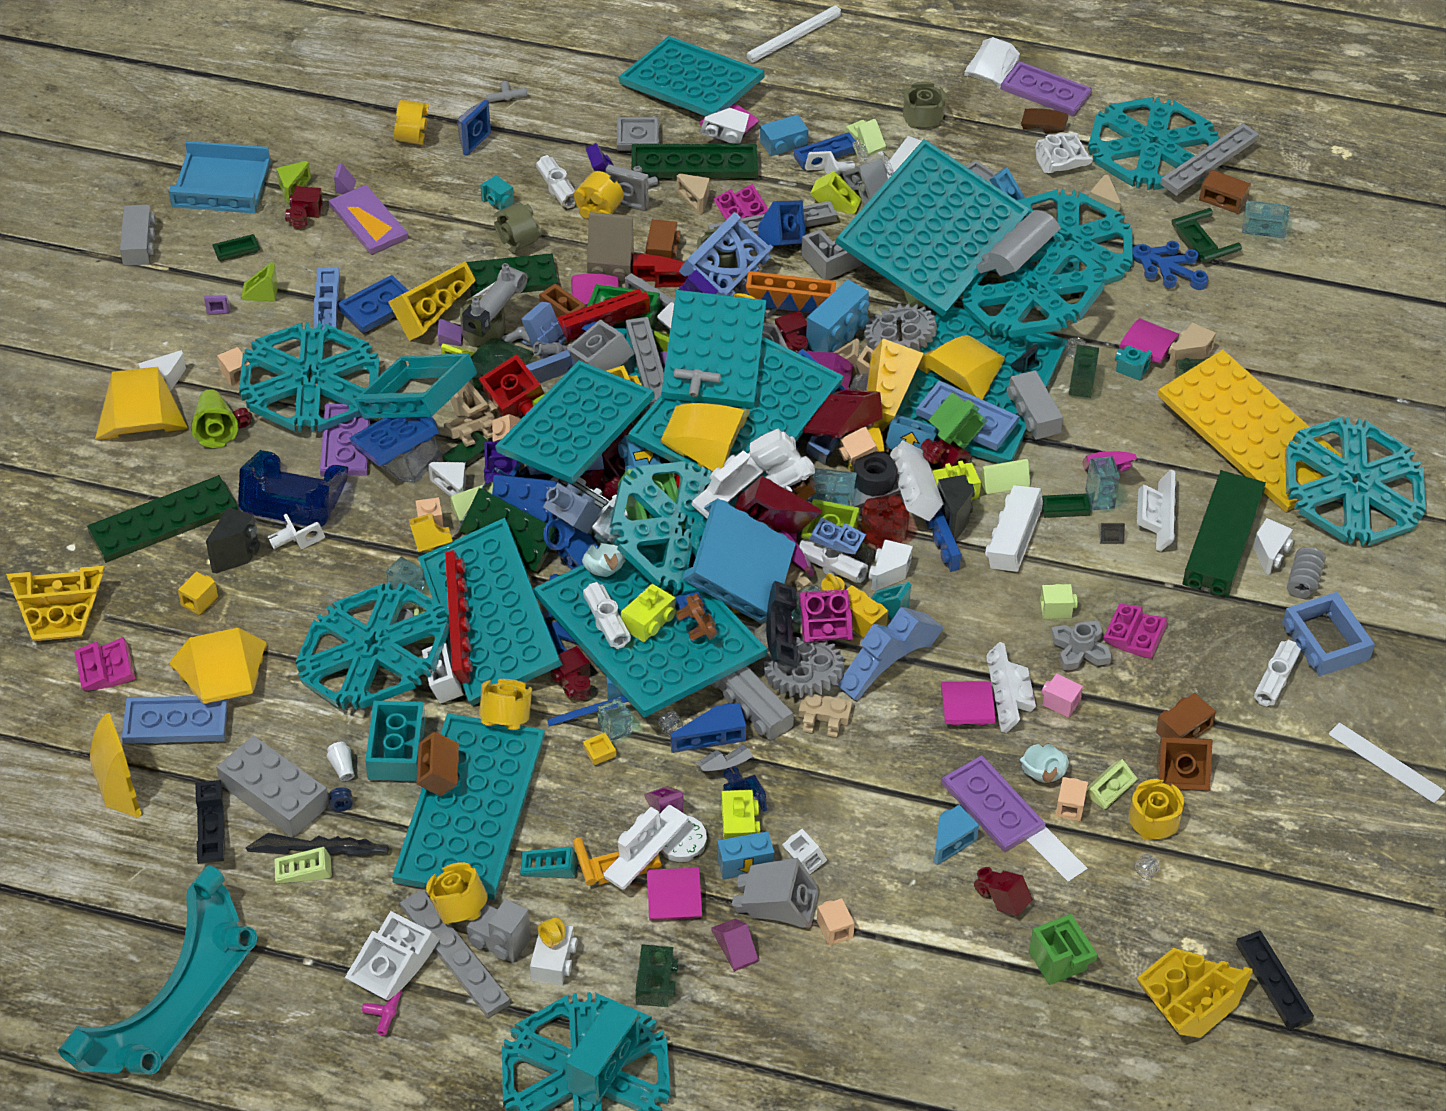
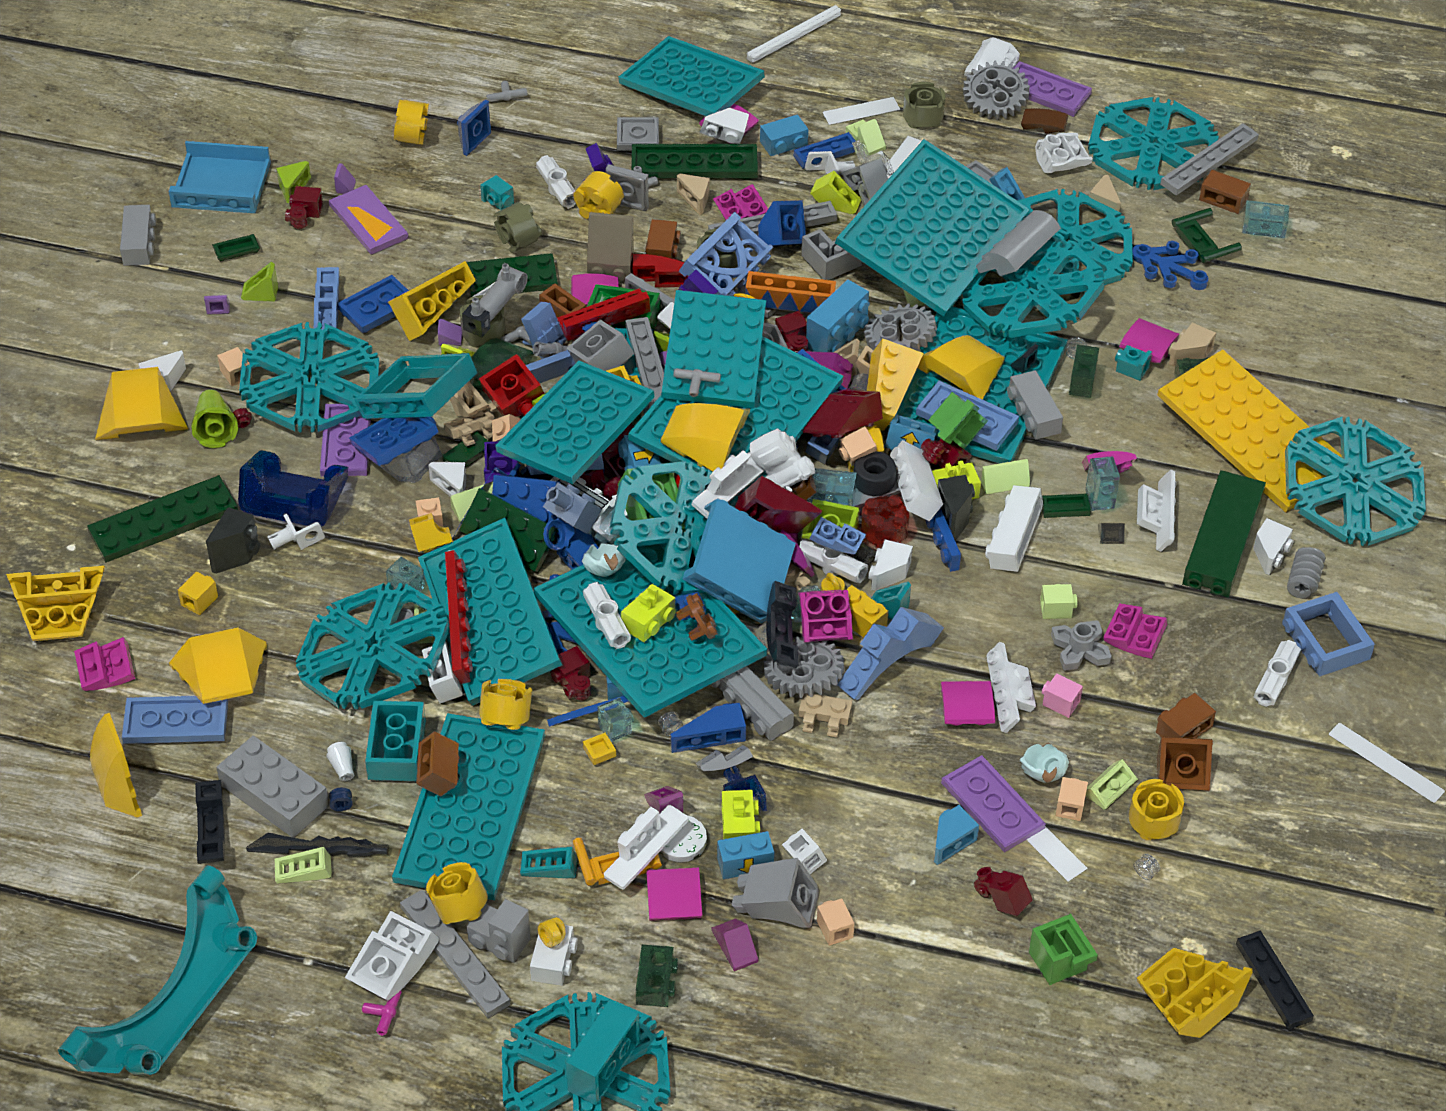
(861, 110): none -> white sticker
(996, 84): none -> light grey gear

